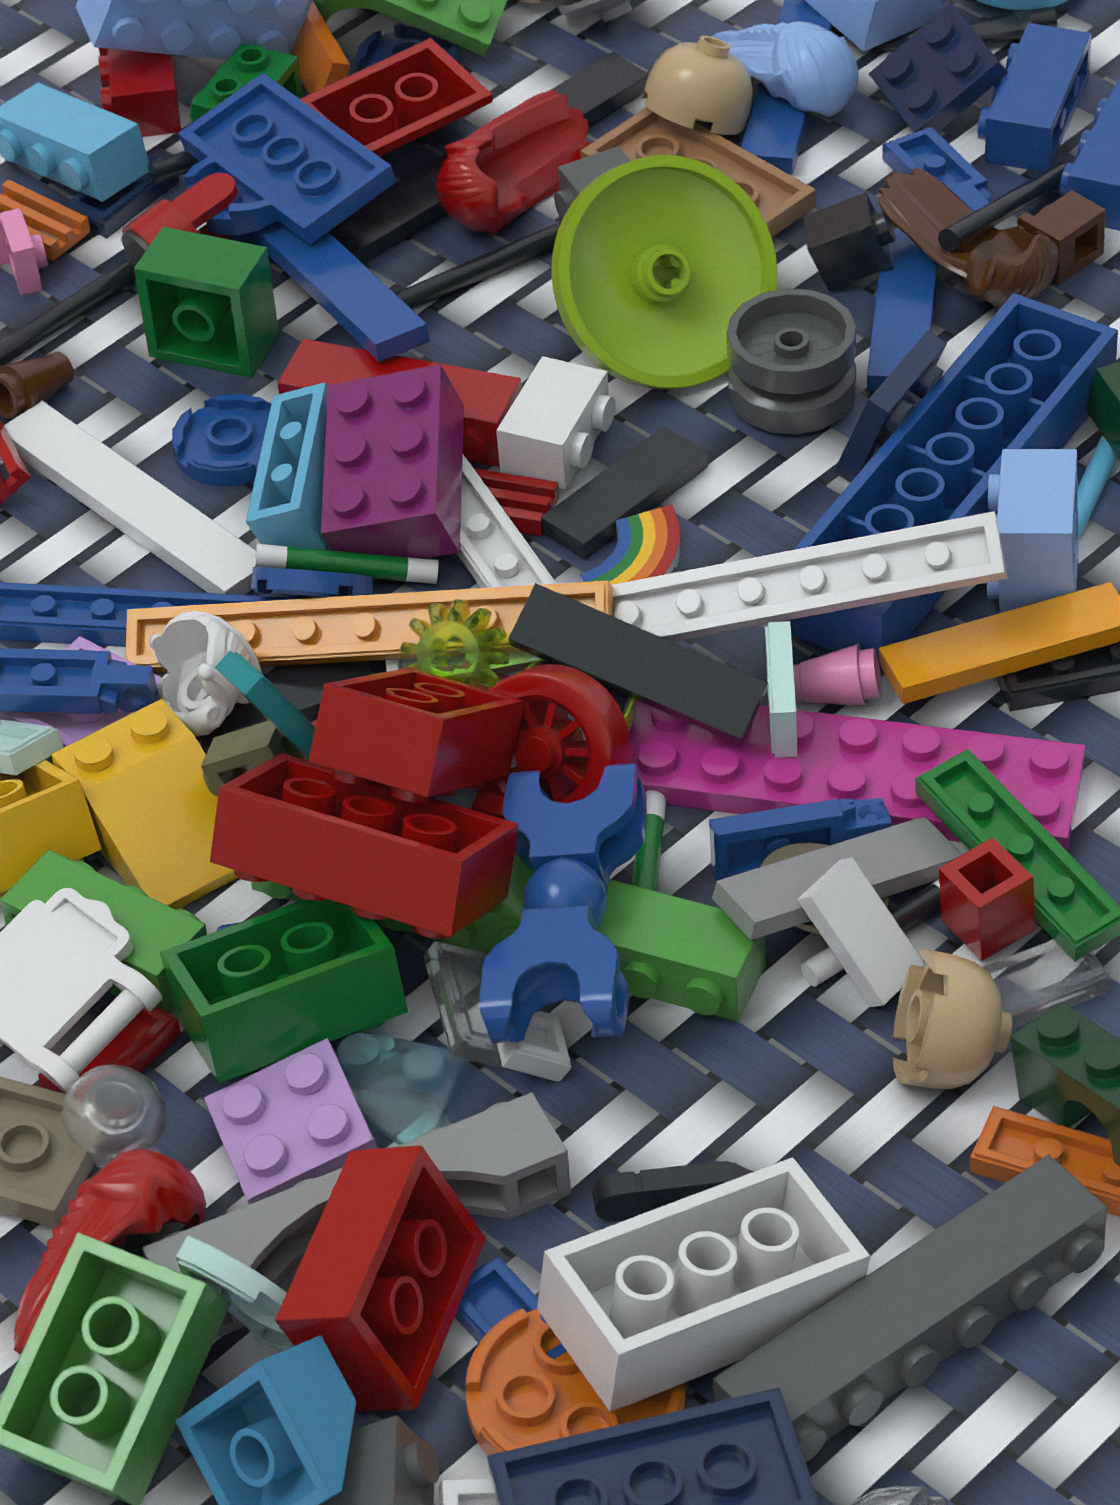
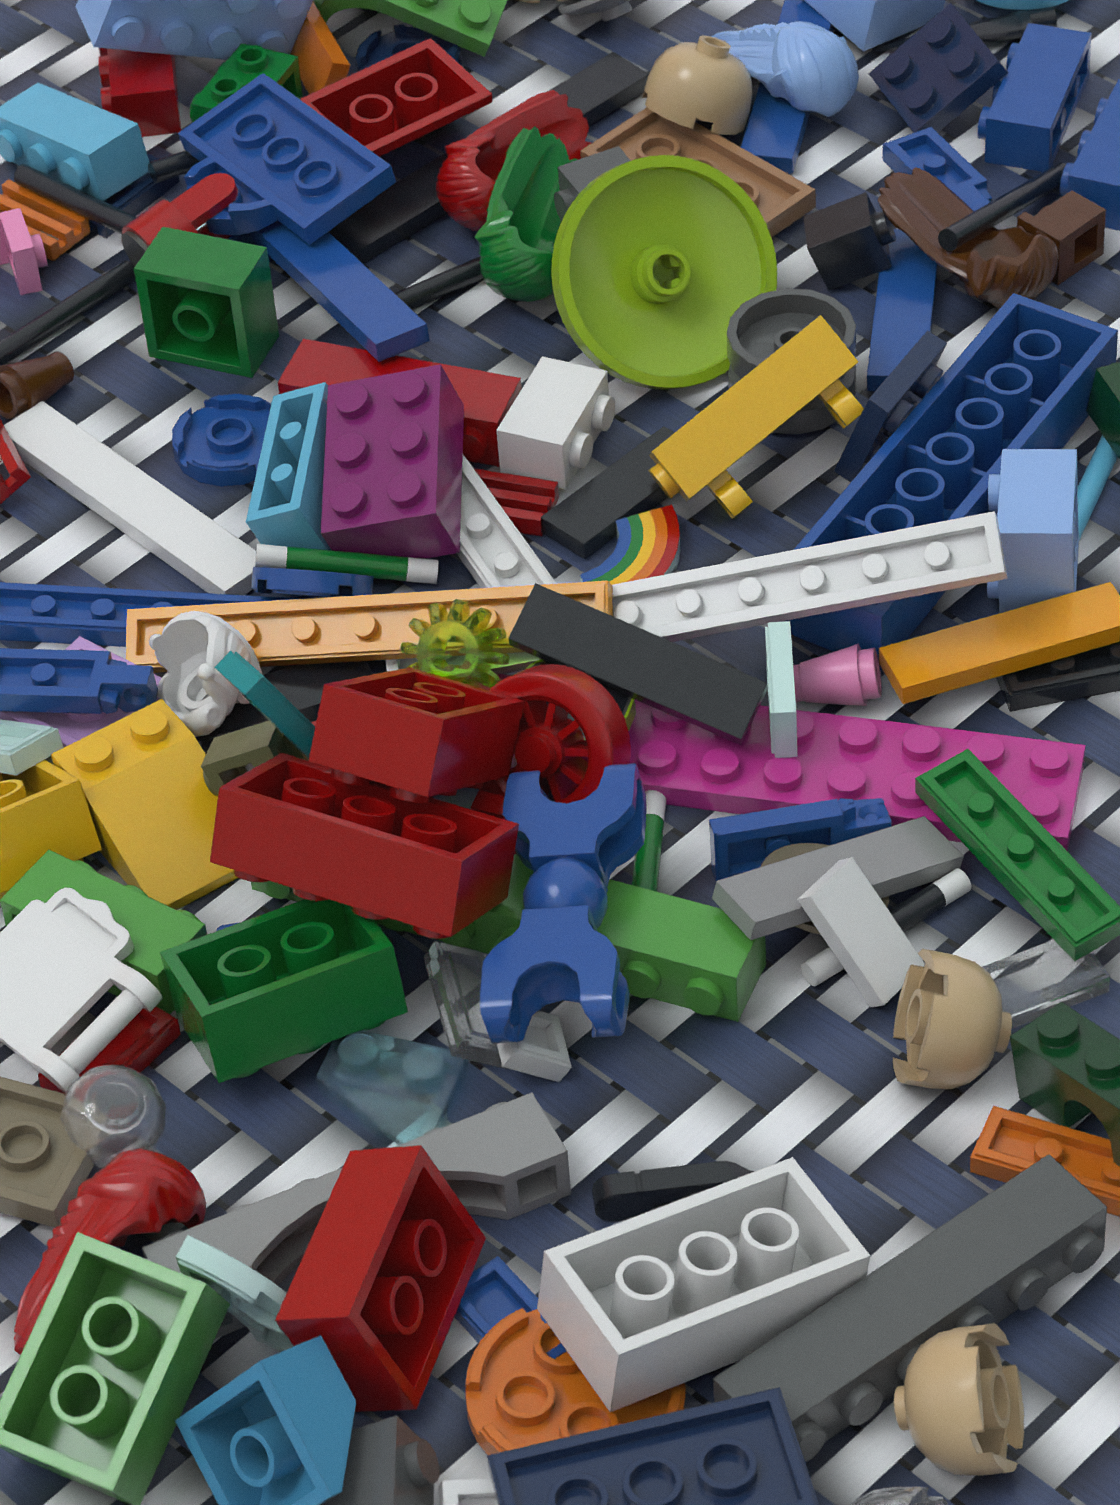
(72, 198): none -> black bar
(289, 1122): lavender plate -> none
(523, 219): none -> green hair
(751, 411): none -> yellow brick
(963, 1402): none -> tan cylinder
(987, 899): red brick -> none

